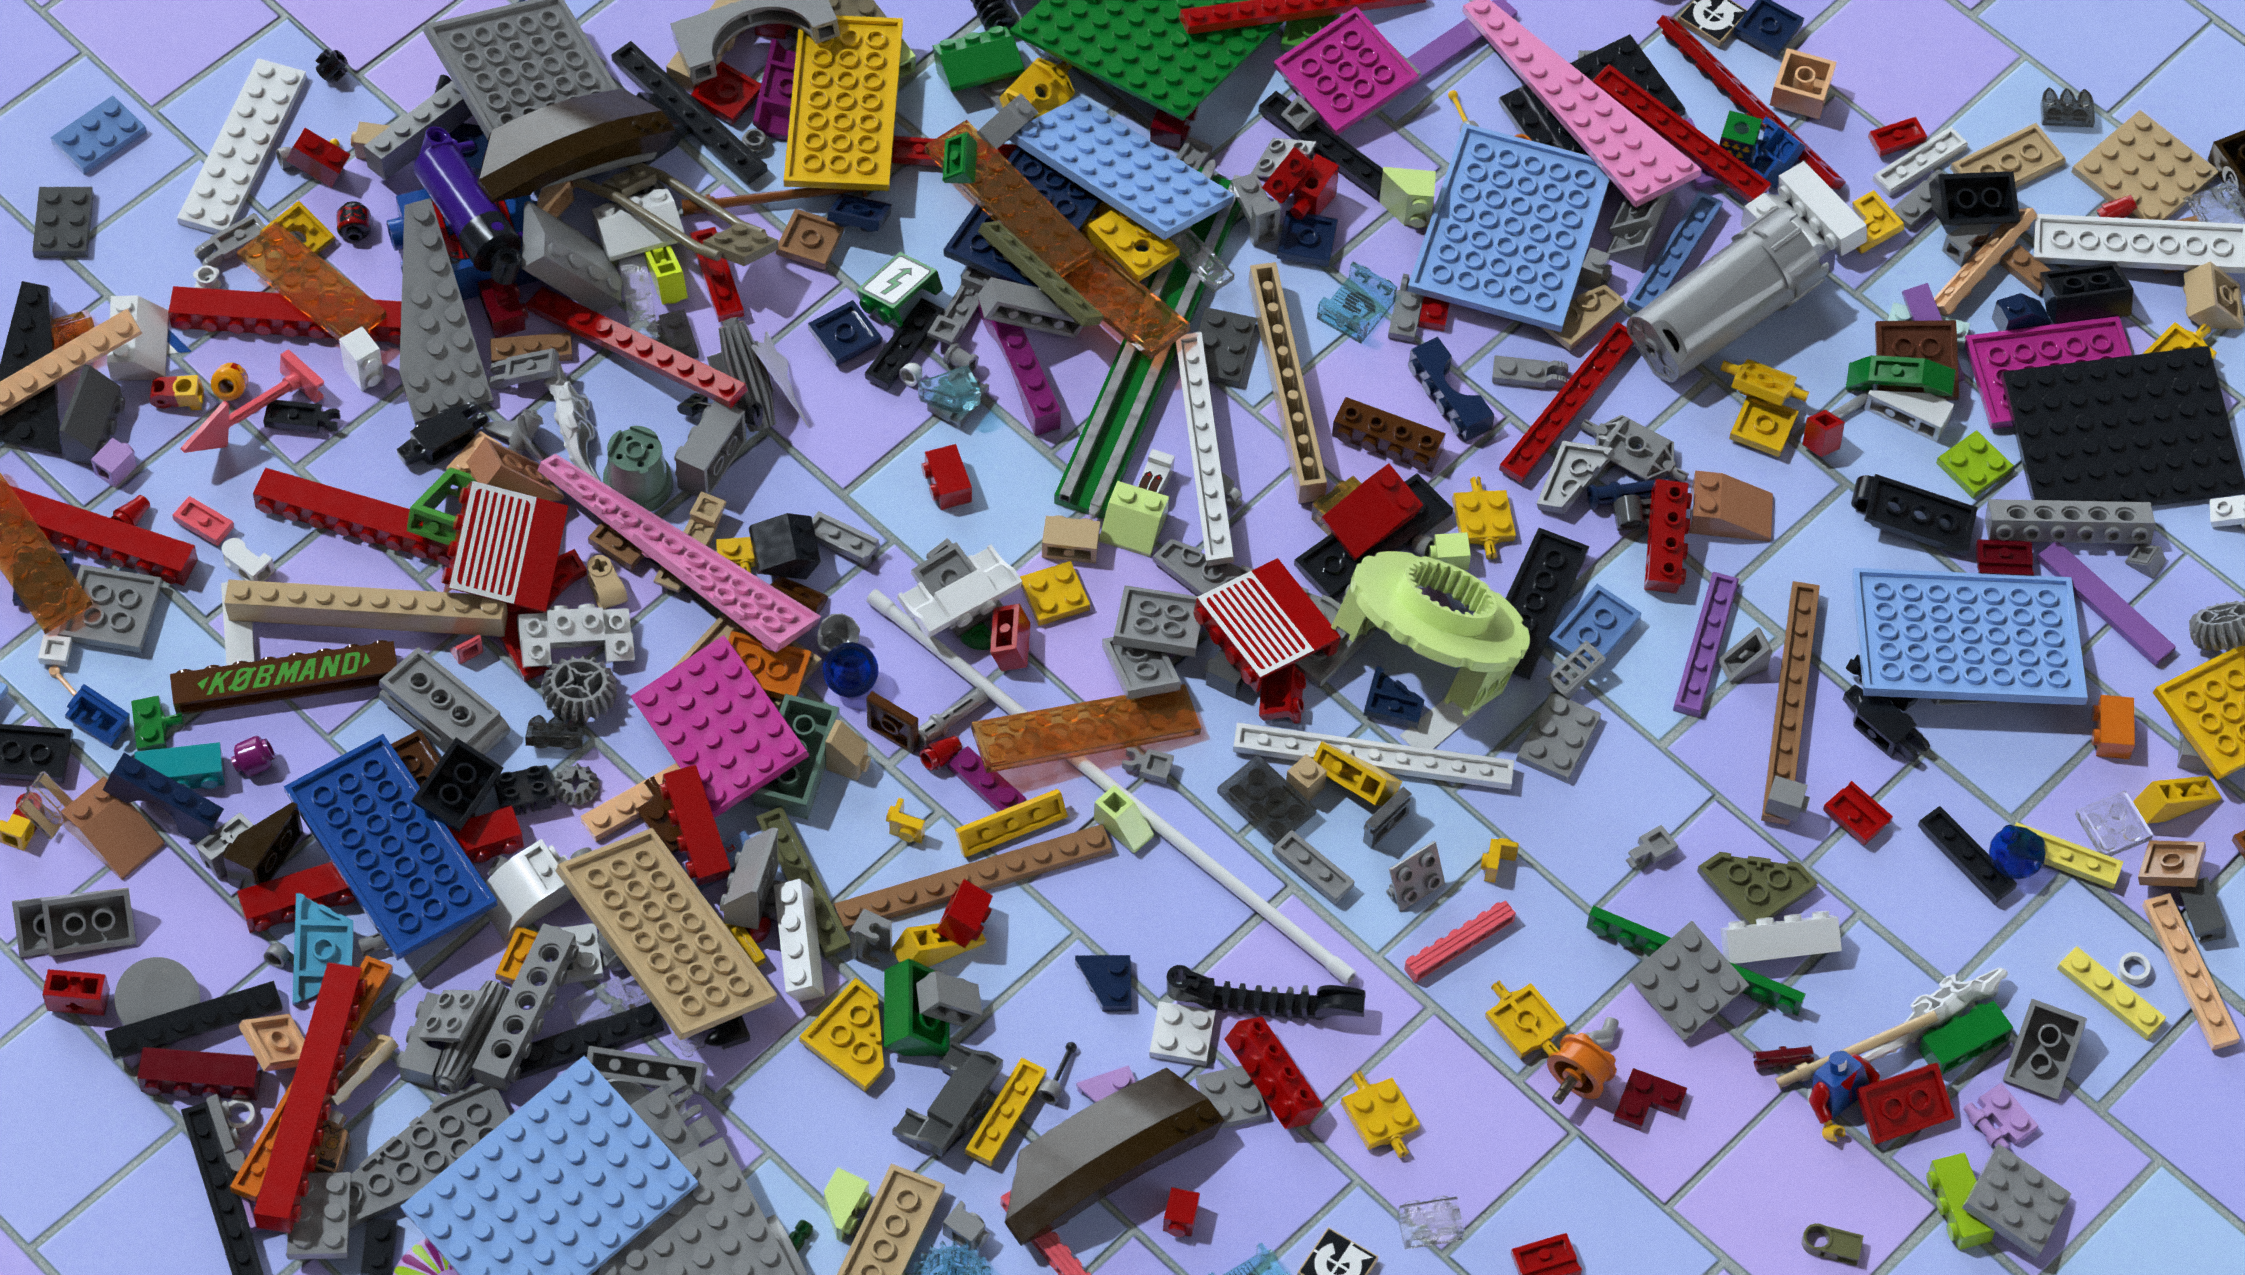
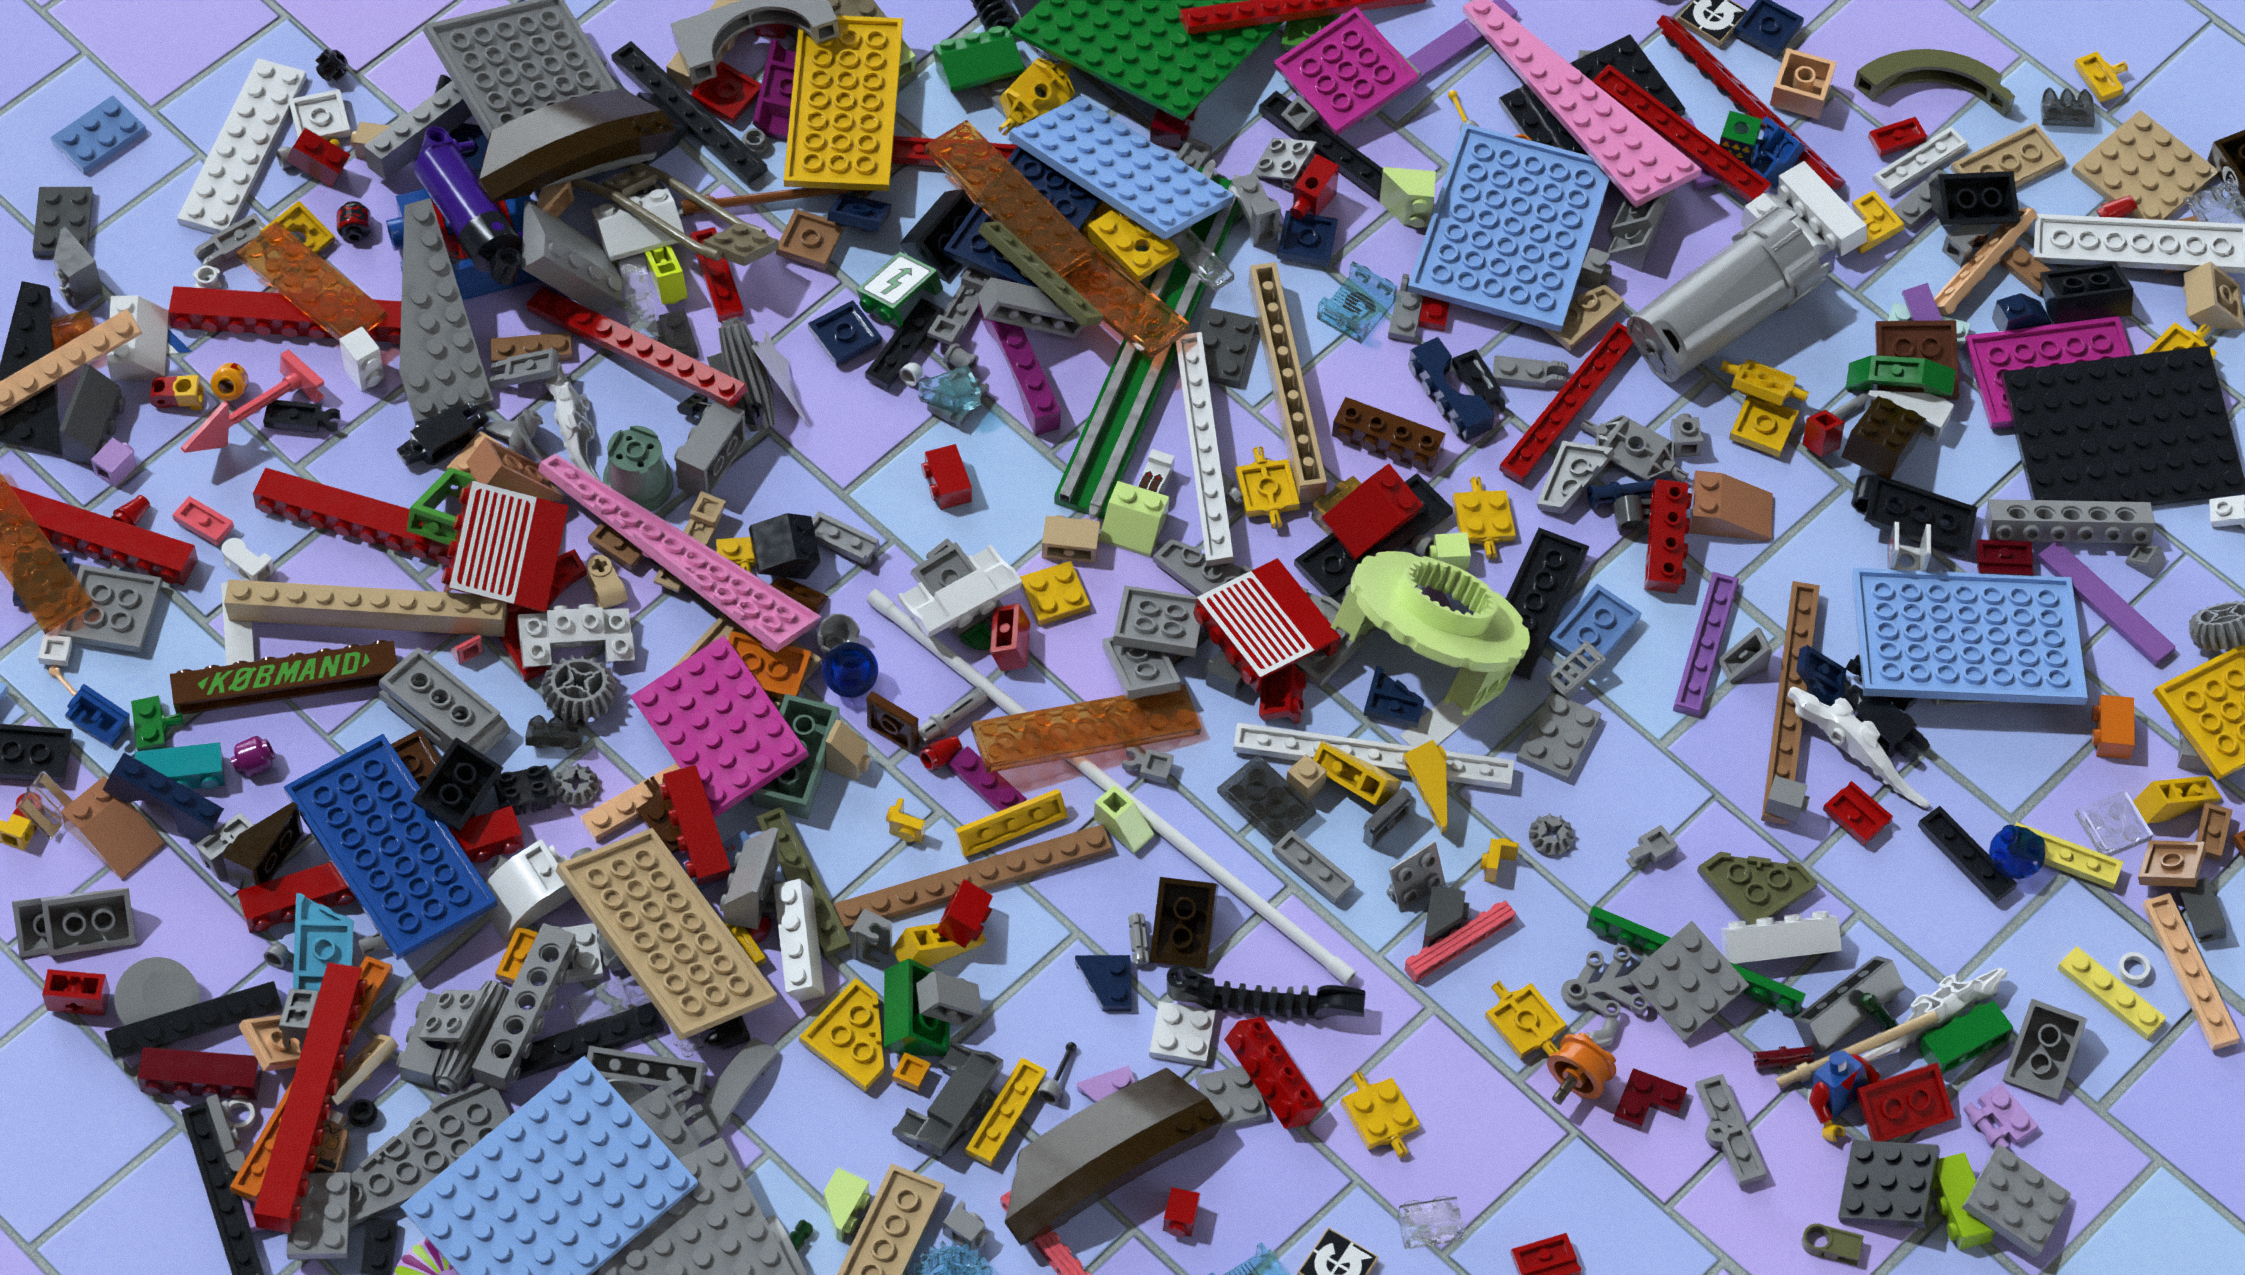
(75, 270): none -> flat silver slope
(297, 1015): none -> dark grey hinge
(321, 114): none -> white plate
(359, 1106): none -> black plate
(502, 307): dark red brick -> none
(736, 1082): none -> light grey slope
(911, 1071): none -> light orange plate
(934, 231): none -> black slope
(960, 159): green slope -> none
(1008, 121): light grey slope -> none
(1138, 939): none -> light grey axle
(1183, 922): none -> dark brown slope
(1267, 487): none -> yellow plate
(1288, 175): red bracket -> none
(1428, 771): none -> yellow slope
(1444, 913): none -> dark grey slope
(1478, 378): none -> black plate
(1548, 844): none -> light grey gear
(1607, 985): none -> light grey plant
(1676, 250): medium blue plate -> none
(1686, 435): none -> light grey brick
(1729, 1130): none -> light grey hinge
(1821, 675): none -> dark blue wing
(1839, 1009): none -> dark grey brick
(1853, 737): none -> white animal
(1877, 1012): none -> dark green axle
(1883, 437): none -> dark brown brick
(1889, 1183): none -> black plate
(1919, 555): none -> white piece
(1934, 67): none -> olive arch
(1974, 464): lime plate -> none
(2101, 76): none -> yellow plate
(2213, 829): none -> medium nougat plate

